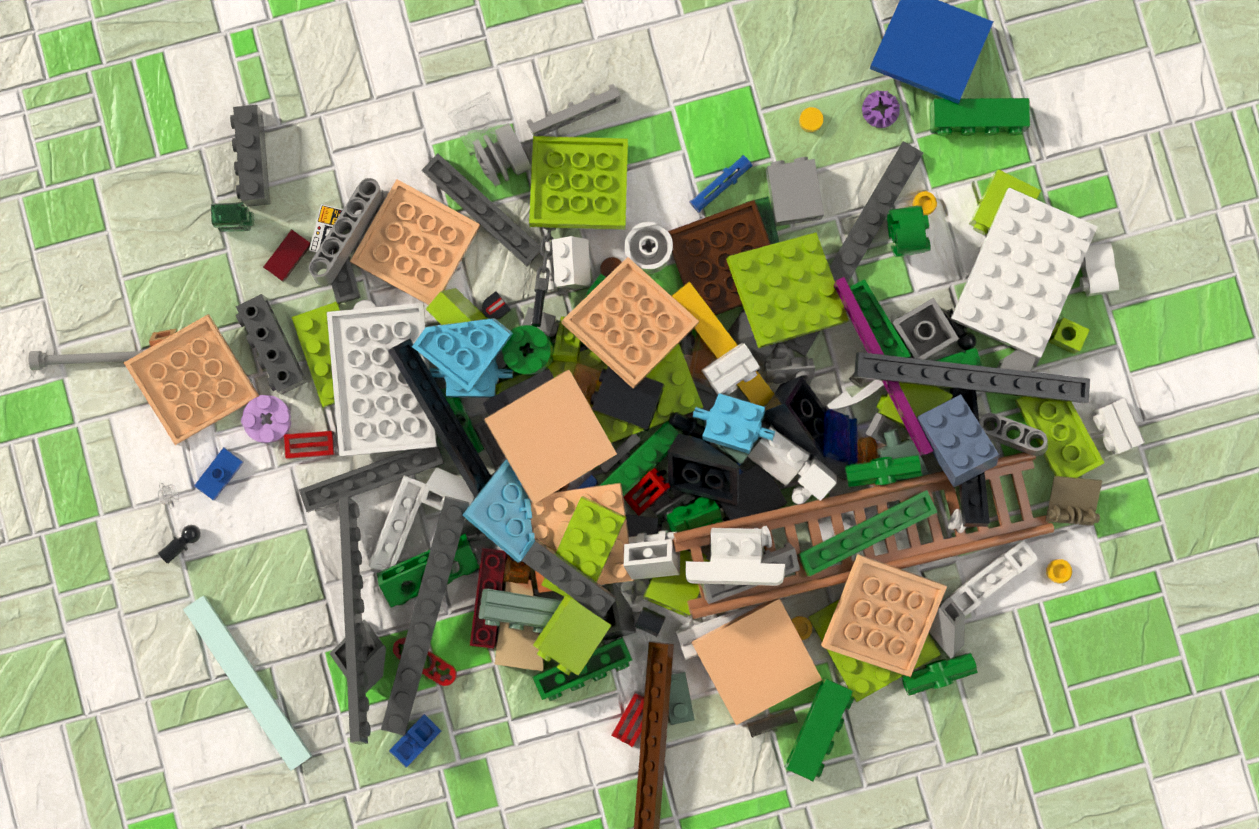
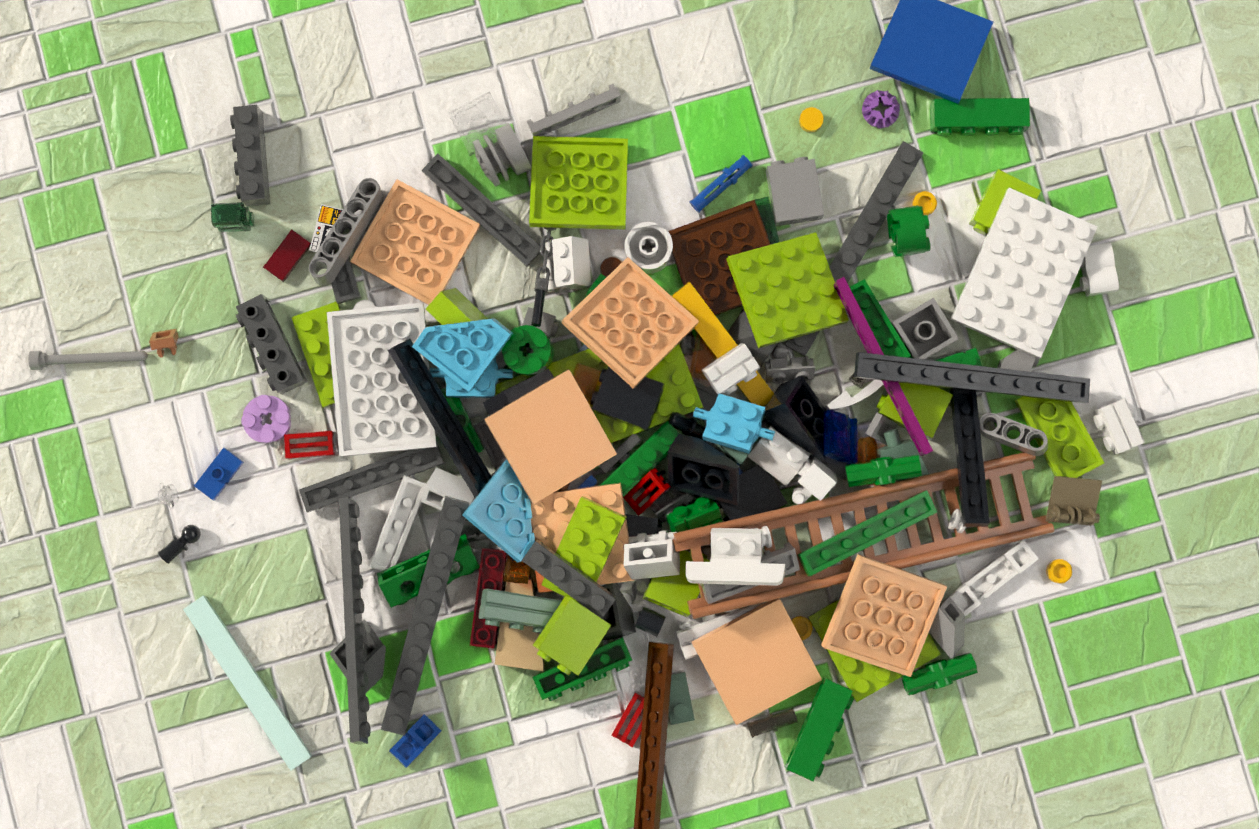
(191, 379): light nougat tile -> none
(436, 677): red beam -> none
(495, 307): black tile -> none
(566, 345): lime plate -> none
(958, 441): sand blue brick -> none
(966, 339): black pin -> none
(1078, 335): lime brick -> none

